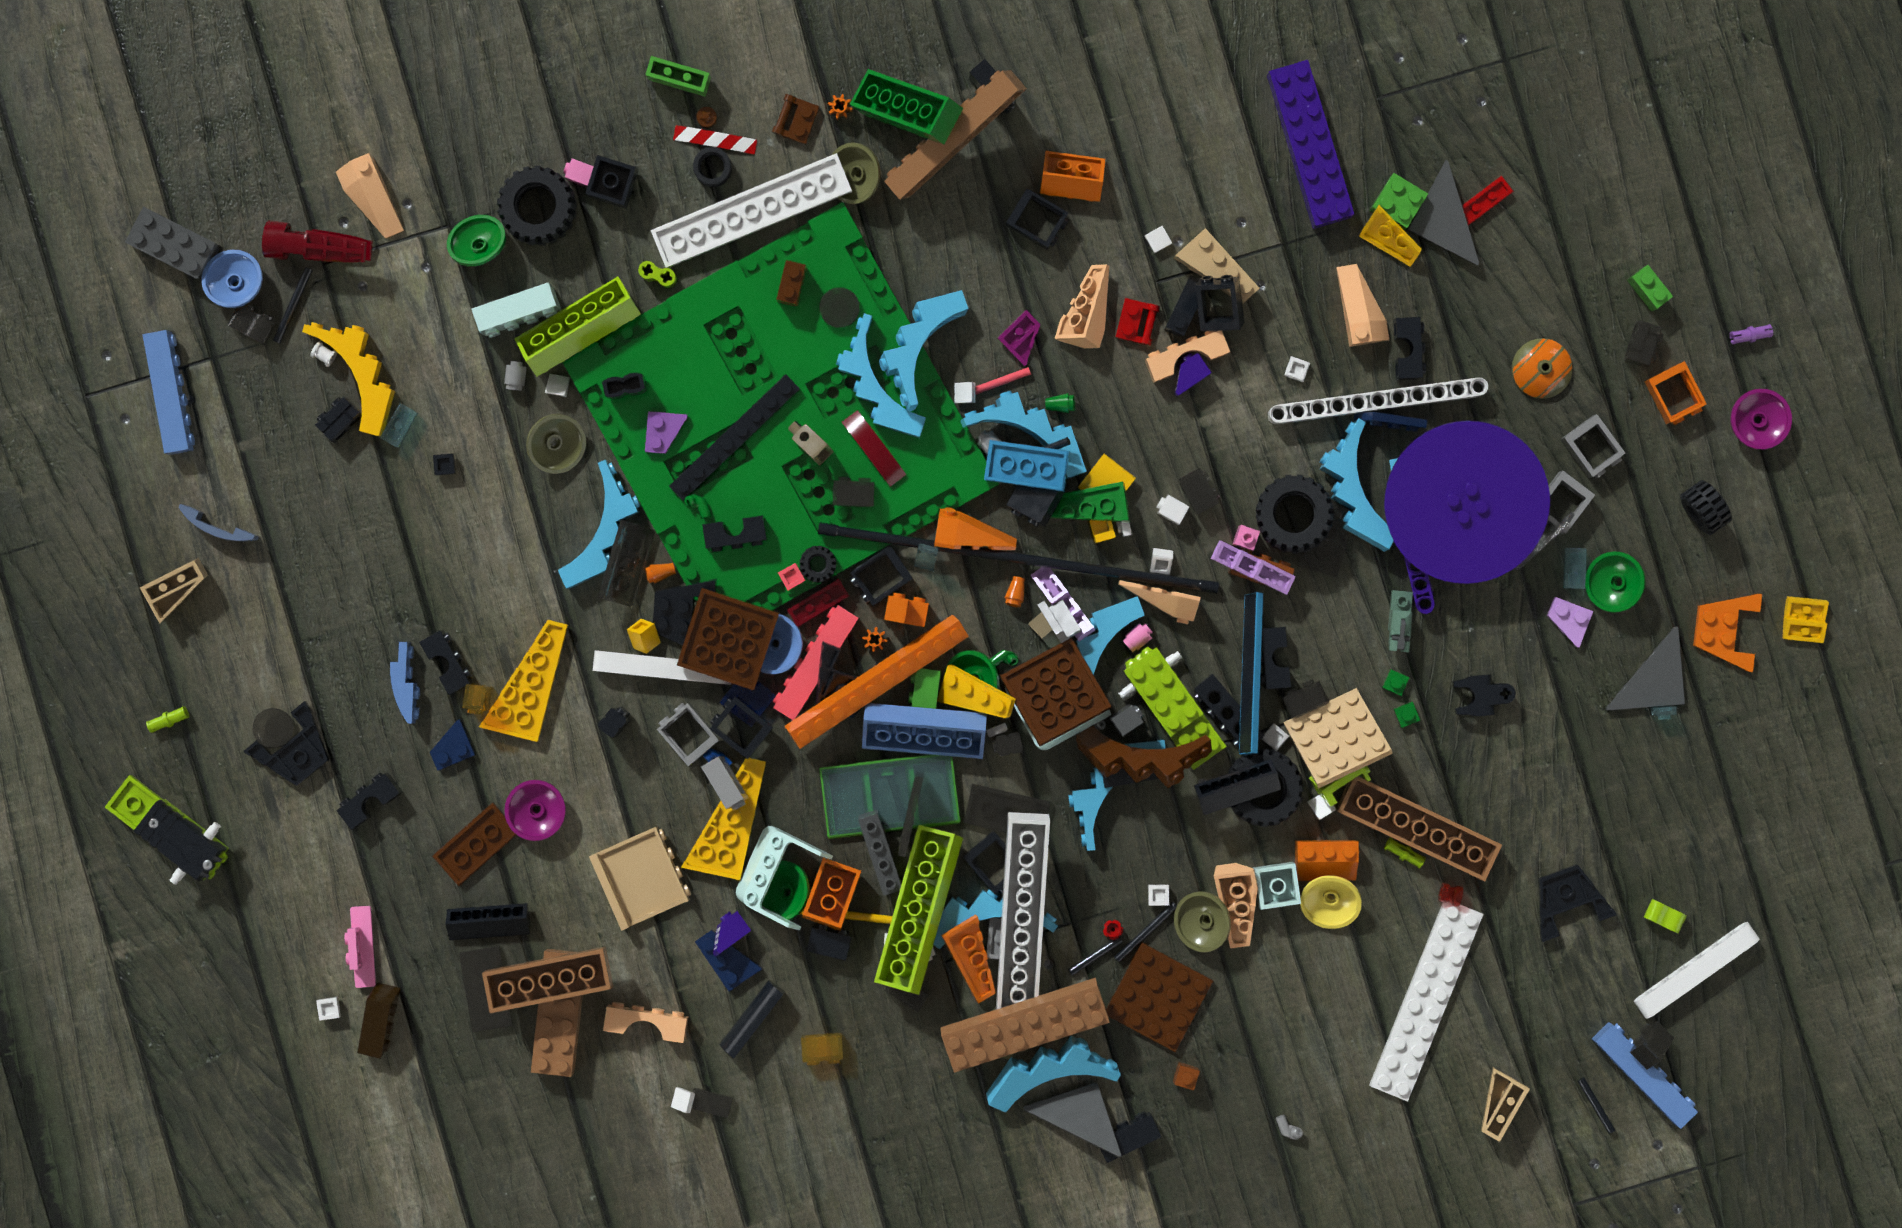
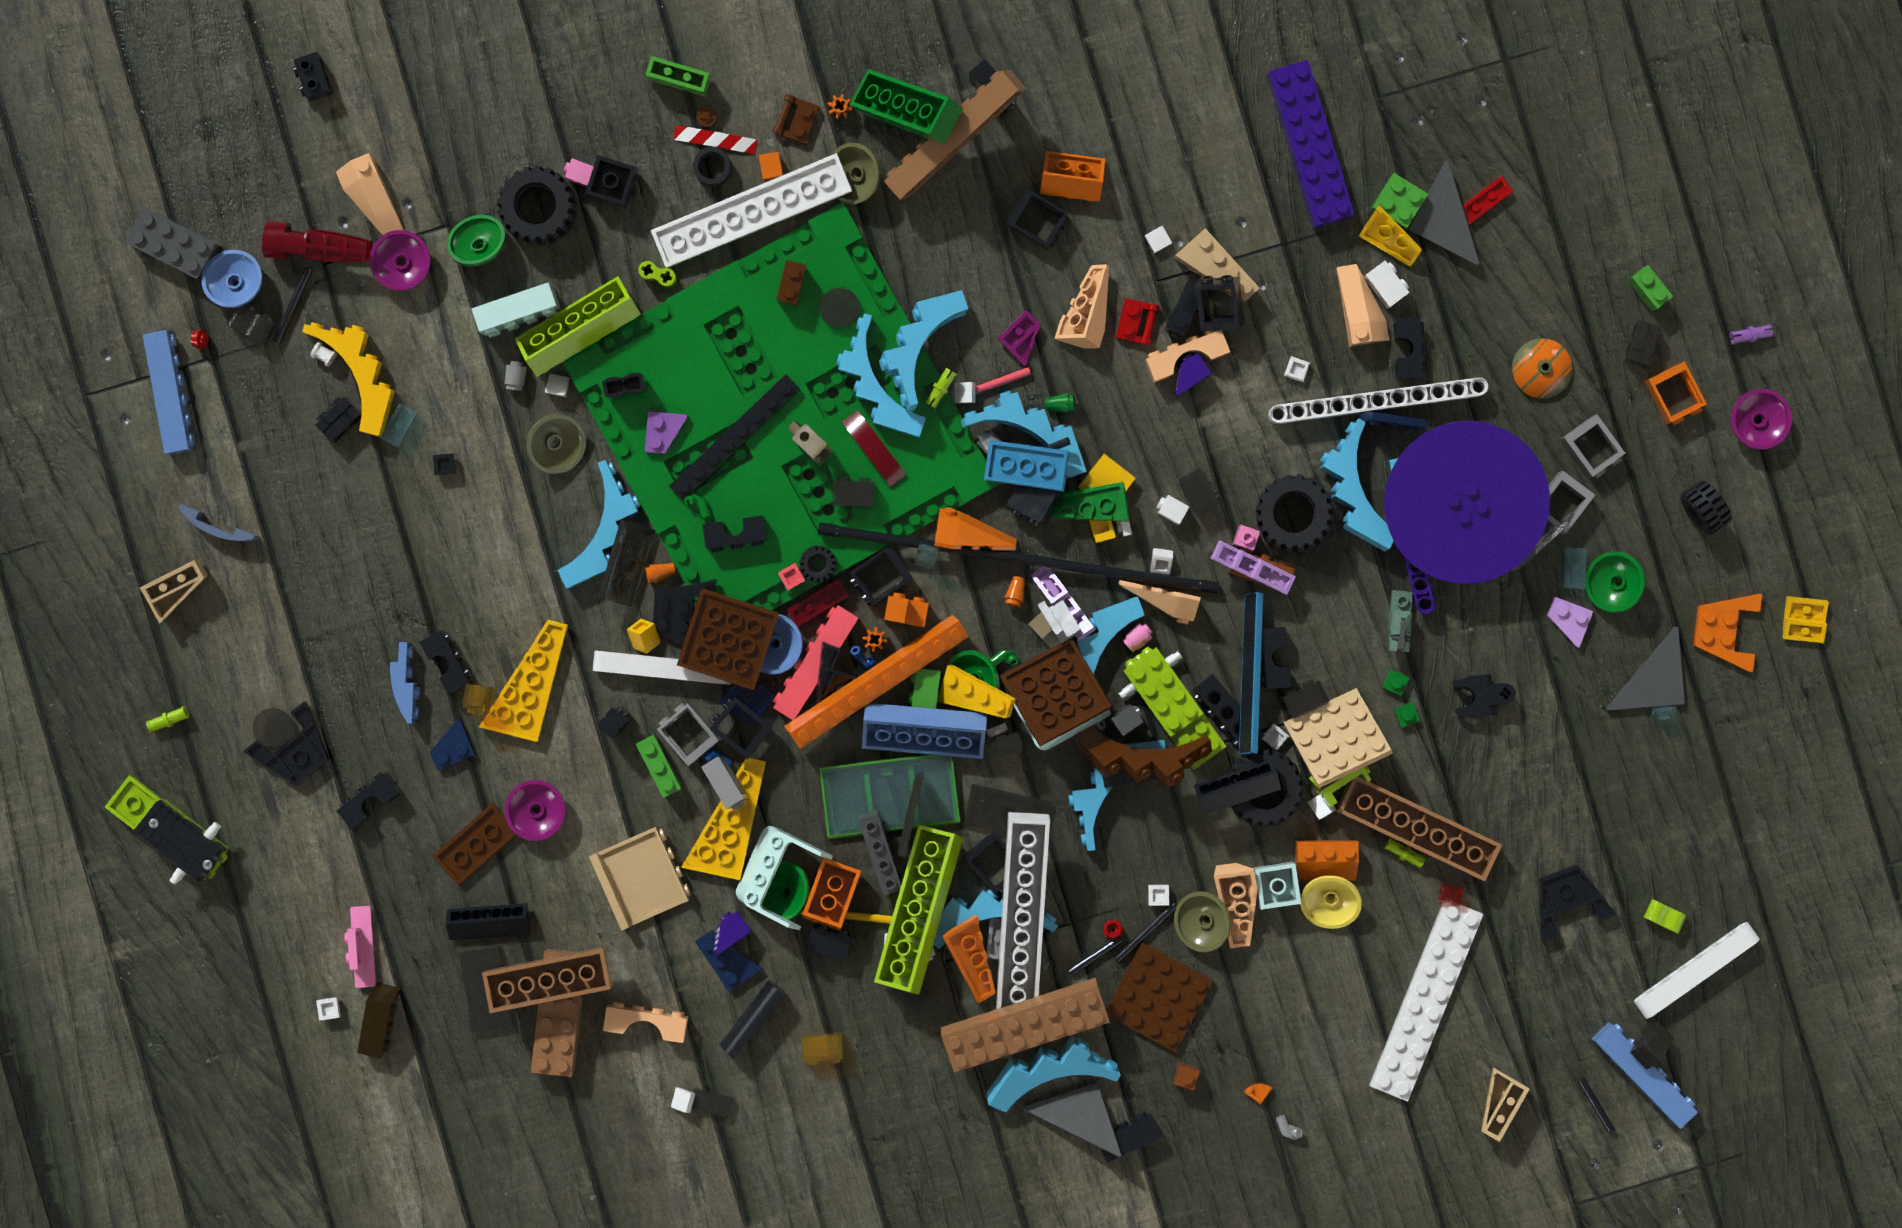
(199, 339): none -> red plate
(312, 76): none -> black brick
(386, 258): none -> magenta dish
(659, 765): none -> bright green brick
(770, 166): none -> orange brick
(861, 659): none -> blue arm
(940, 388): none -> lime pin
(1258, 1091): none -> orange tile
(1386, 284): none -> white brick

